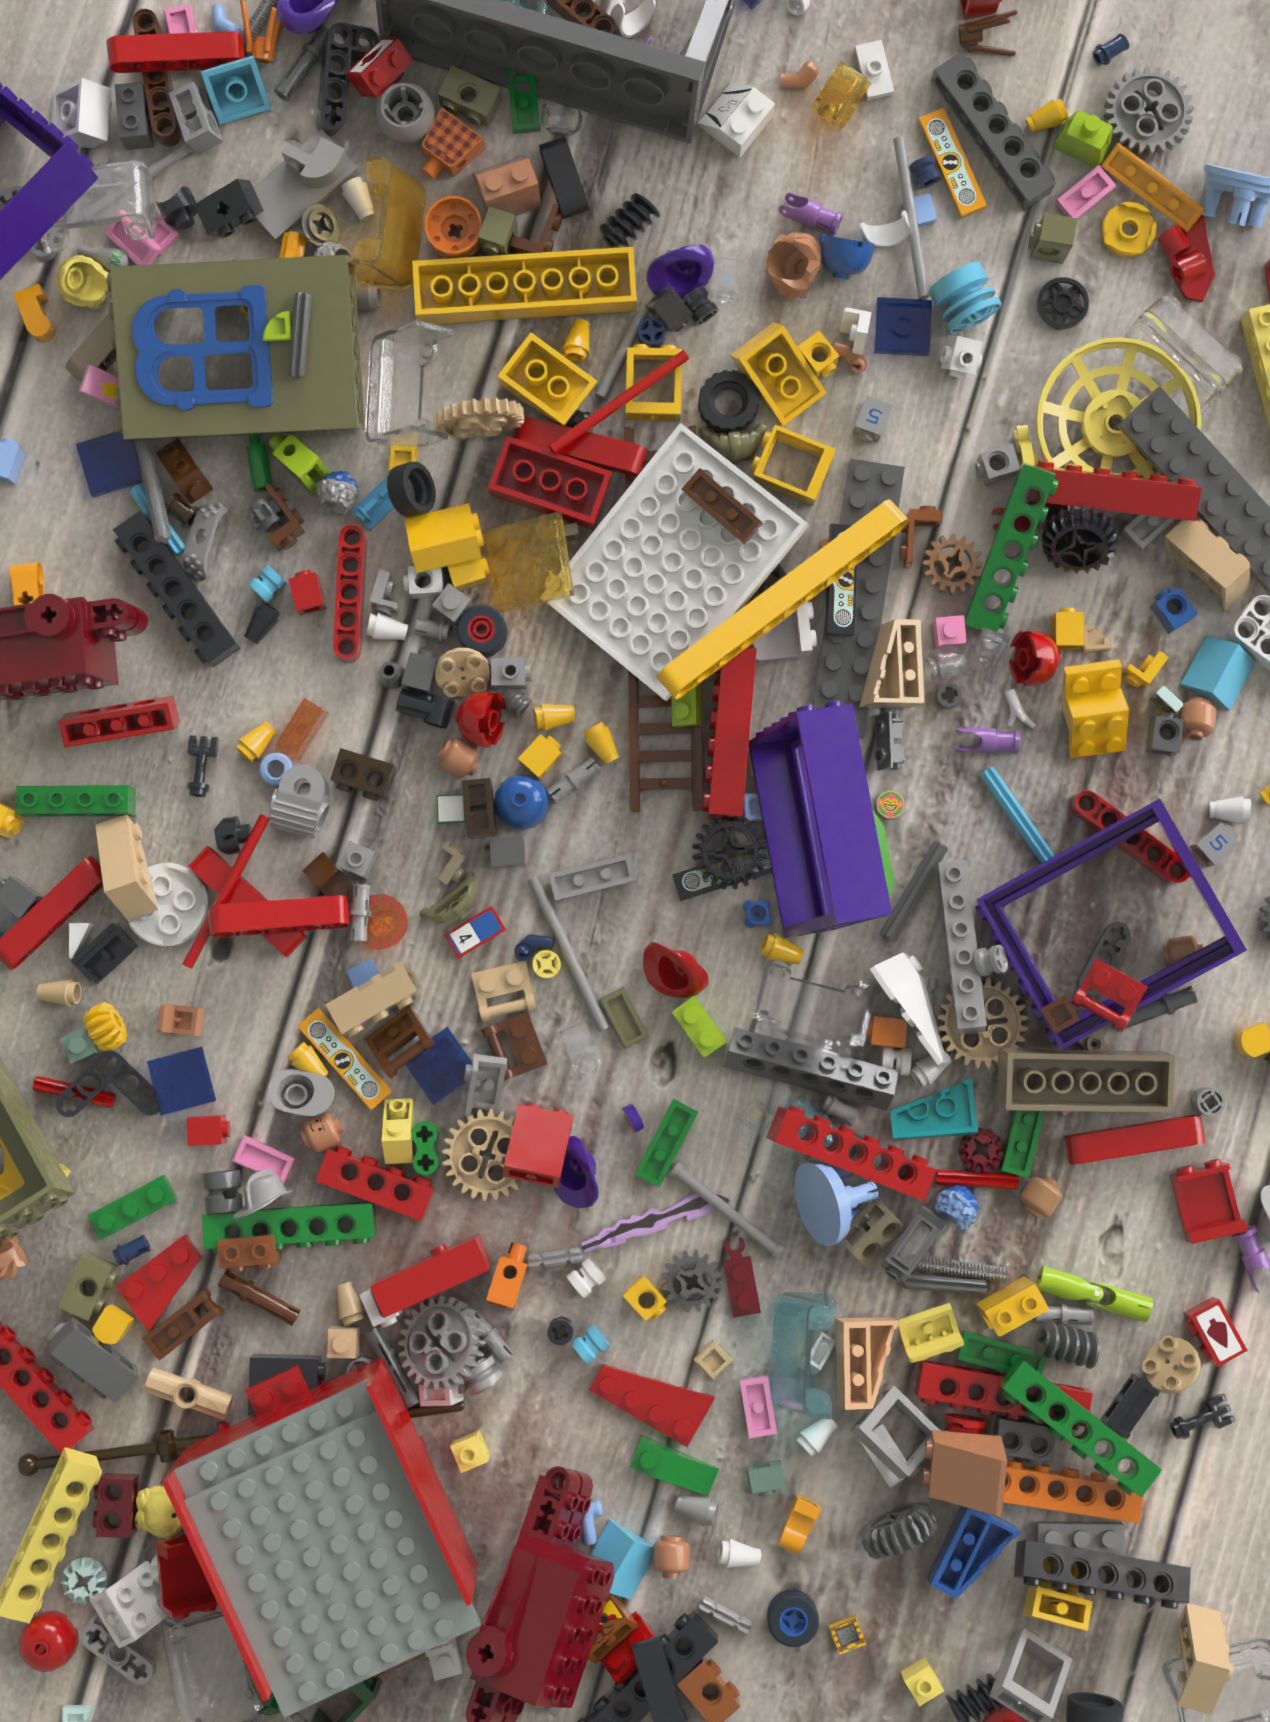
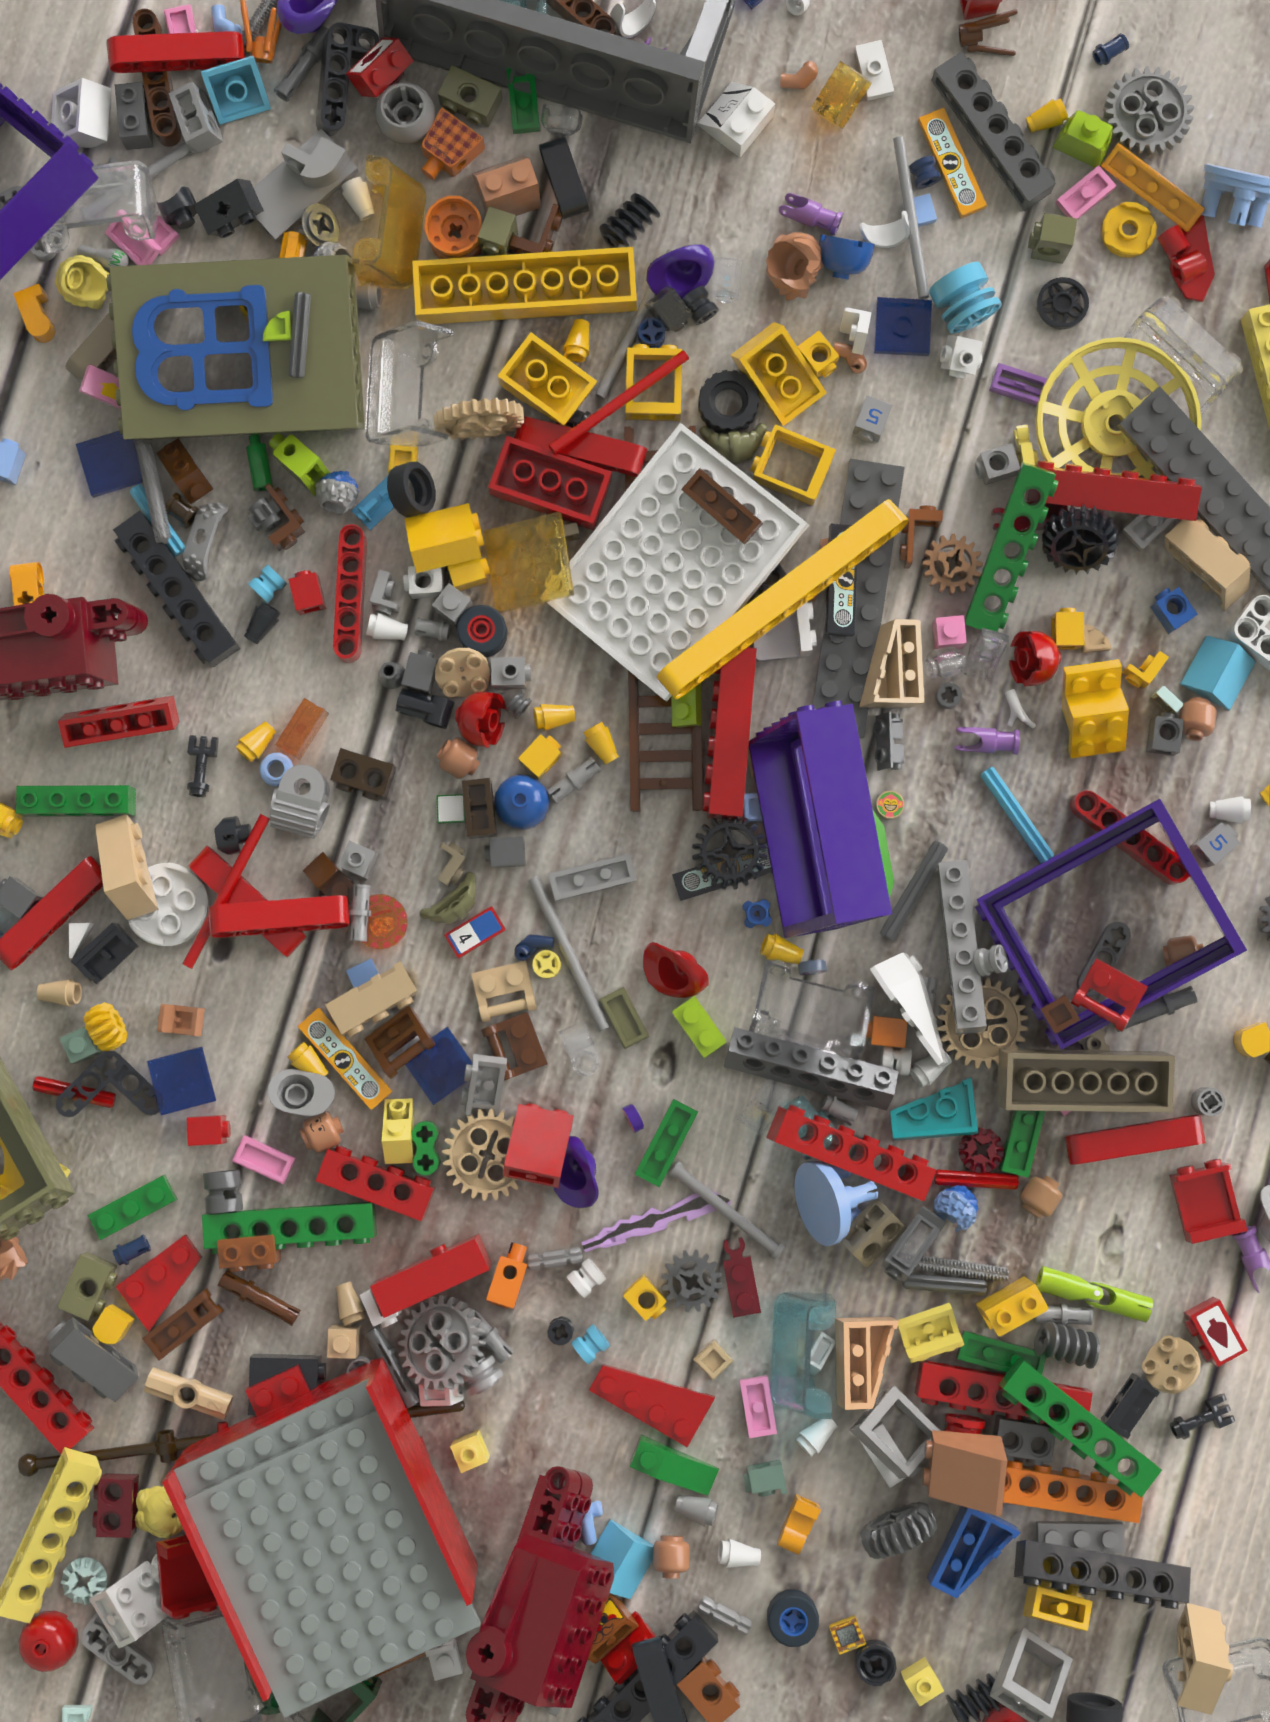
(260, 1191): light grey piece -> none
(812, 967): none -> sand blue tile
(872, 1651): none -> black wheel
(1001, 368): none -> medium lavender tile

